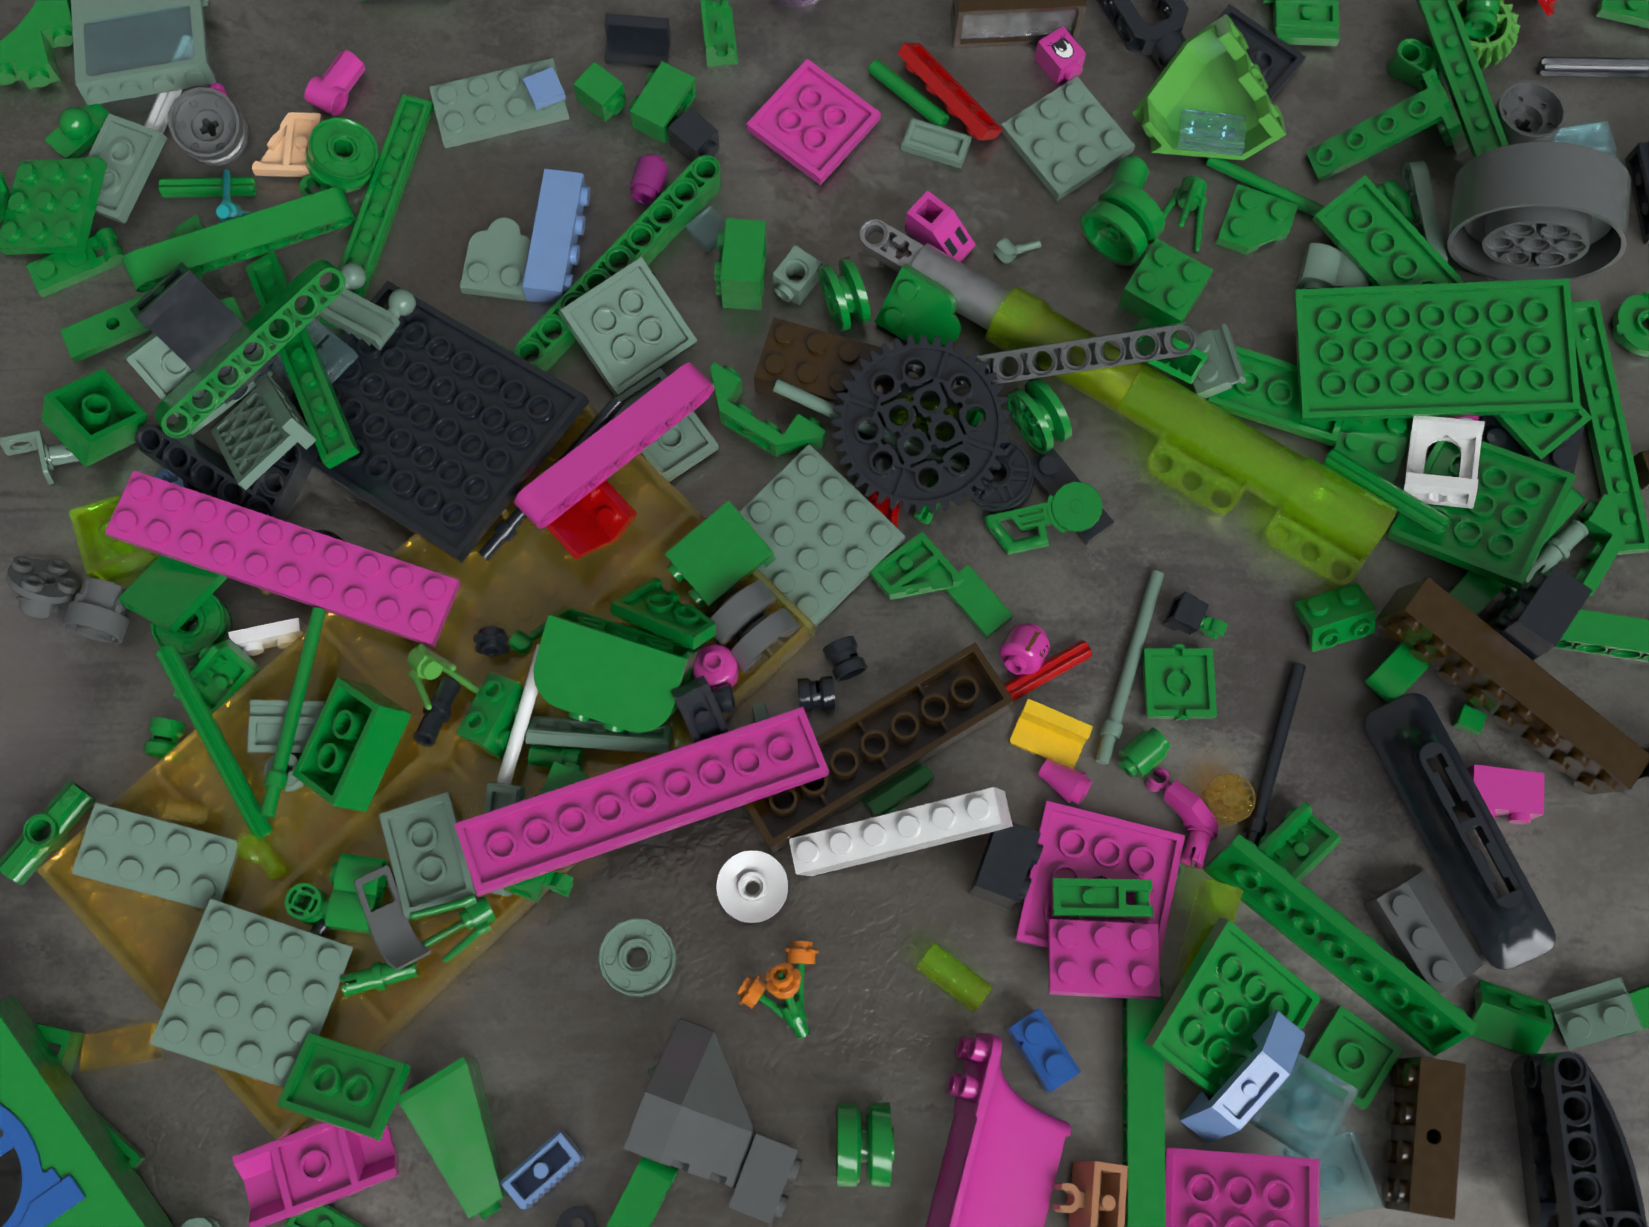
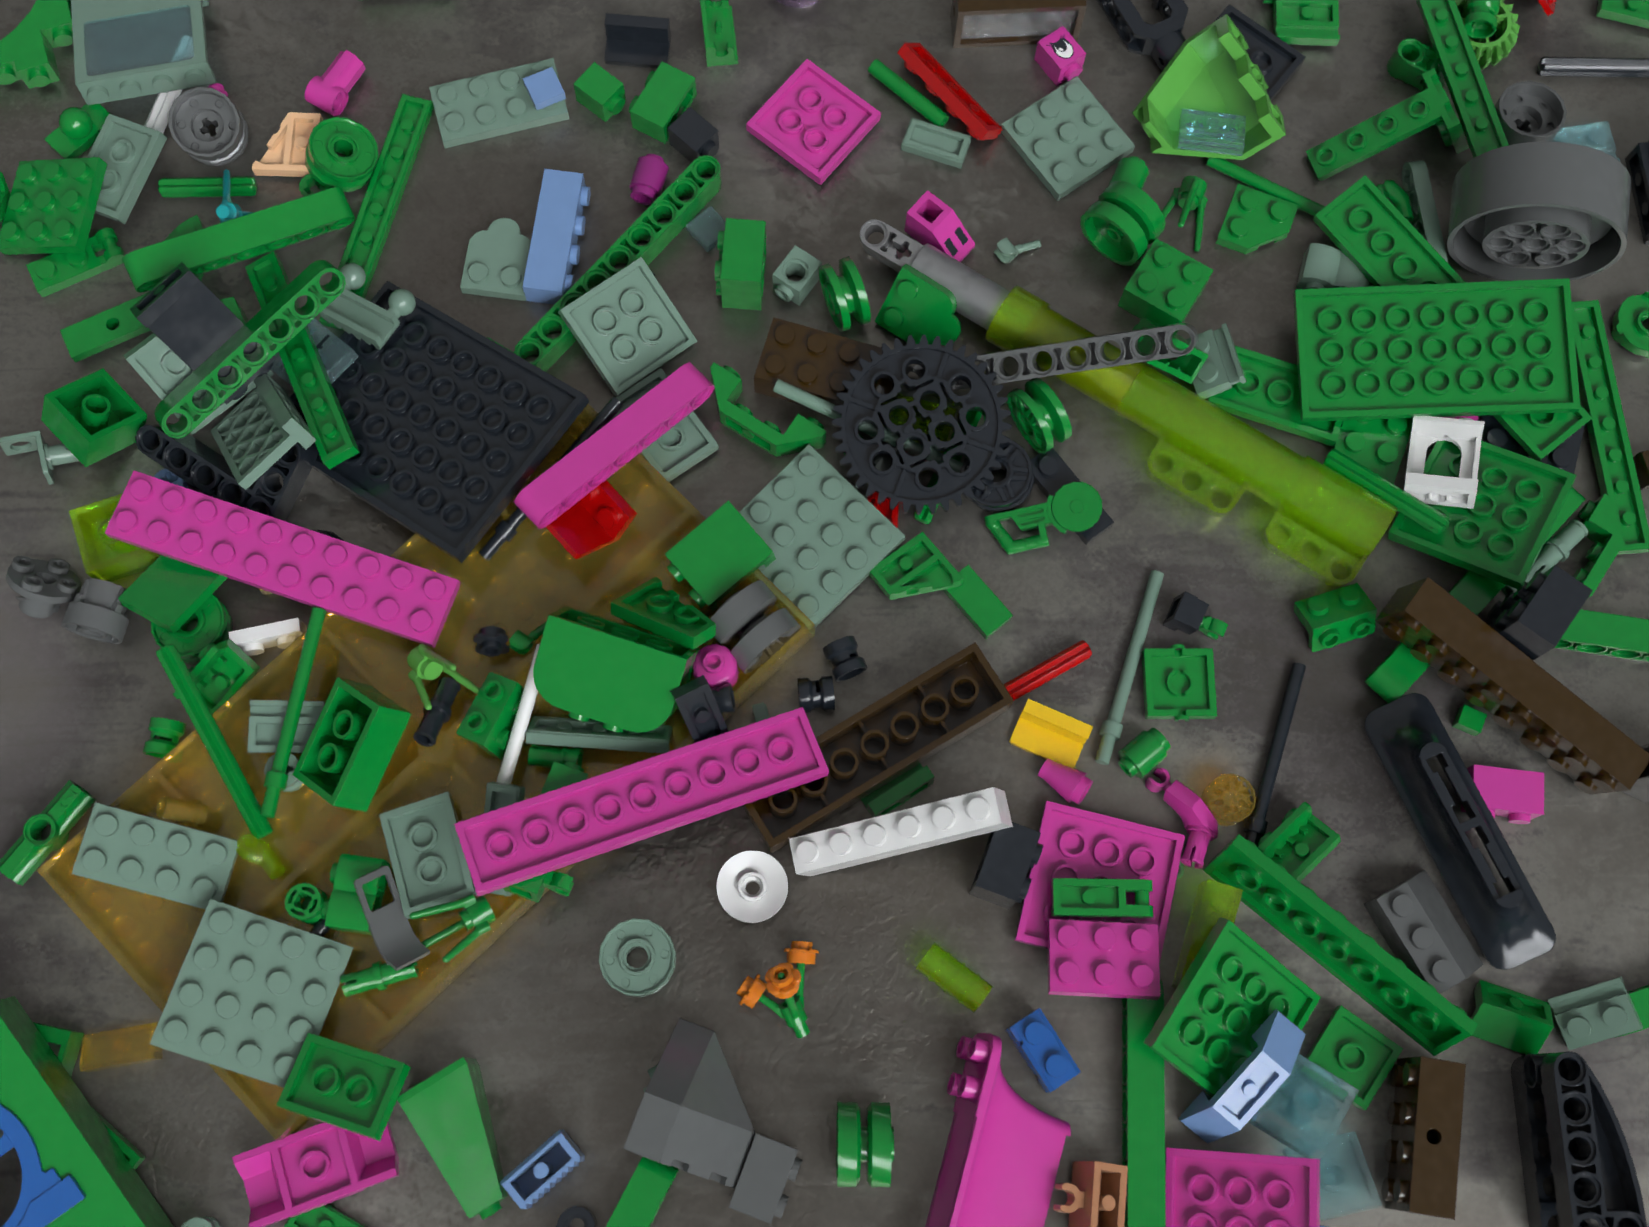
(1024, 649): dark pink head -> none

